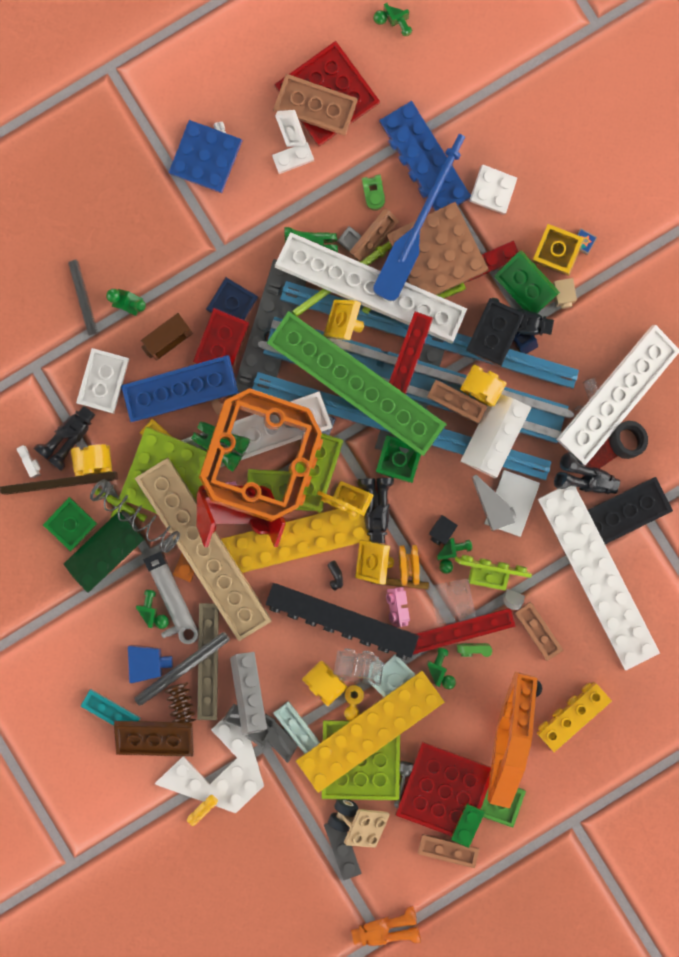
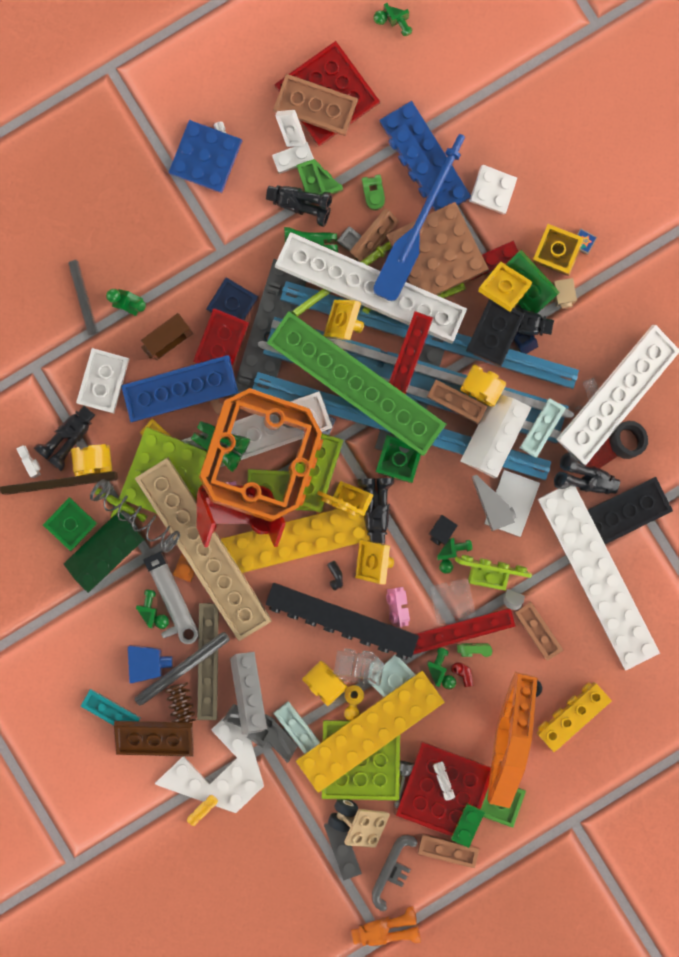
(294, 200): none -> black piece
(317, 179): none -> bright green wing
(392, 870): none -> dark grey piece
(397, 582): pearl gold bar -> none
(409, 565): light orange wheel -> none
(444, 781): none -> white axle
(463, 671): none -> red arm
(505, 286): none -> yellow tile
(542, 427): none -> light aqua tile

